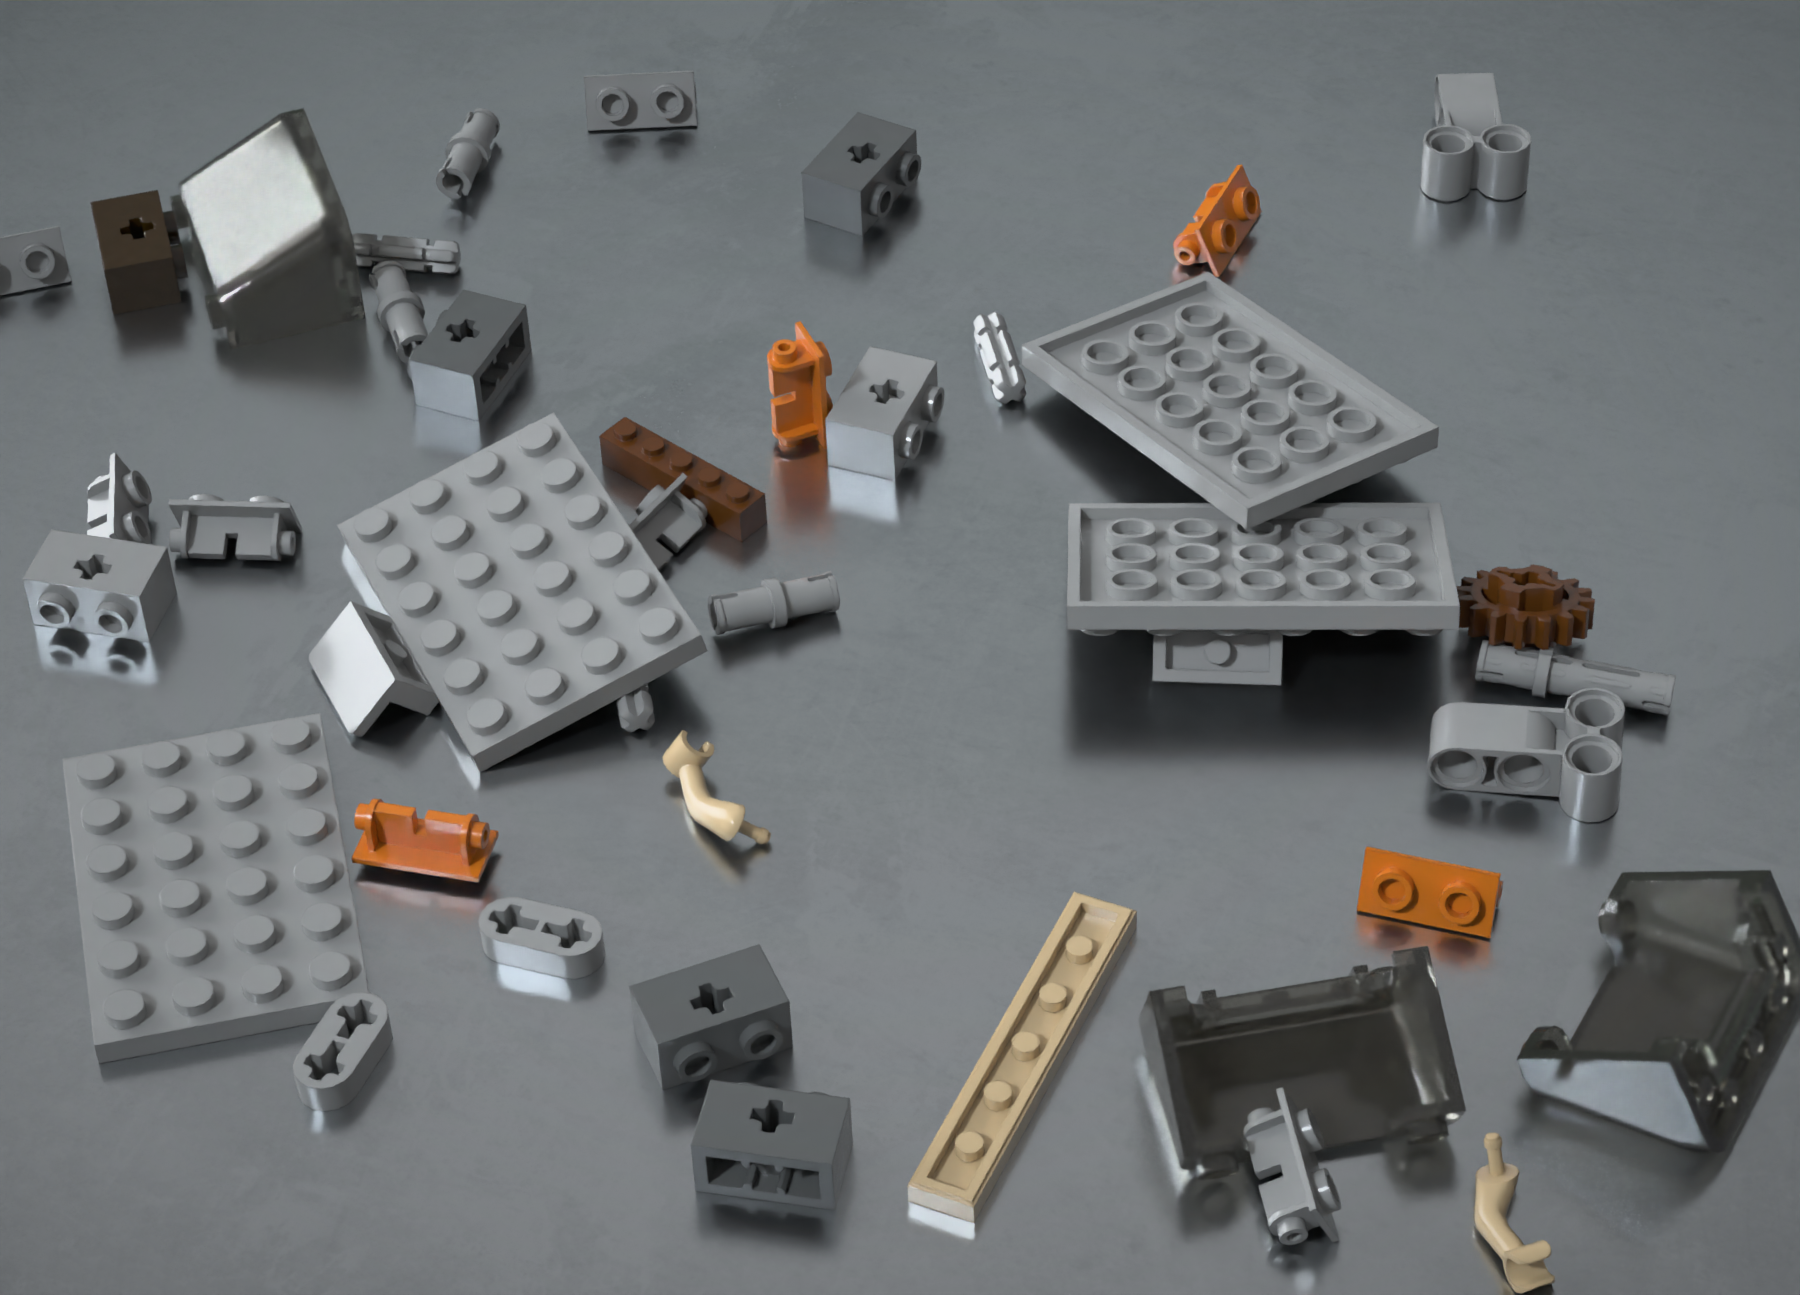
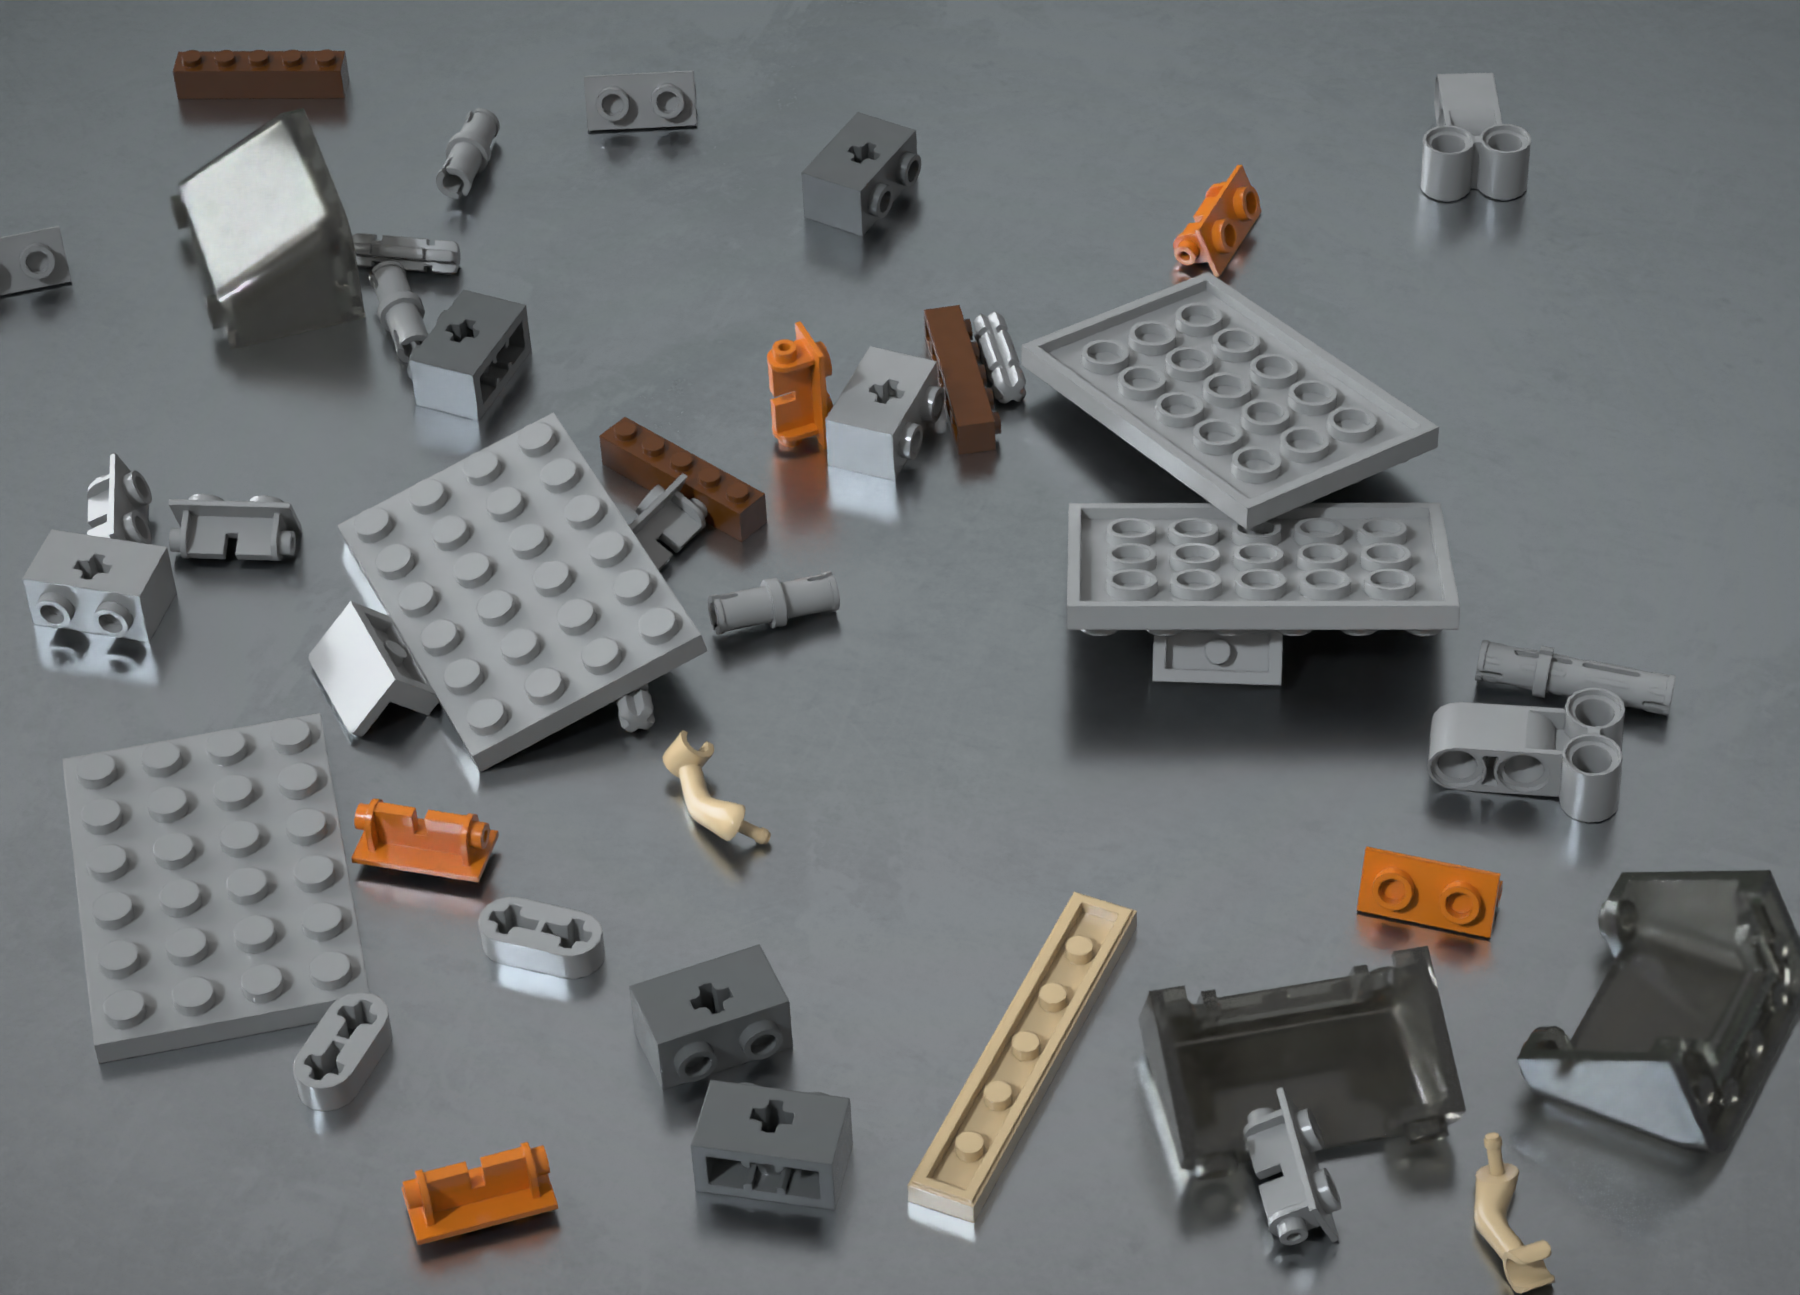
(138, 251): dark brown brick -> none
(261, 74): none -> reddish brown piece
(465, 1200): none -> orange hinge
(963, 380): none -> reddish brown piece
(1525, 607): reddish brown gear -> none

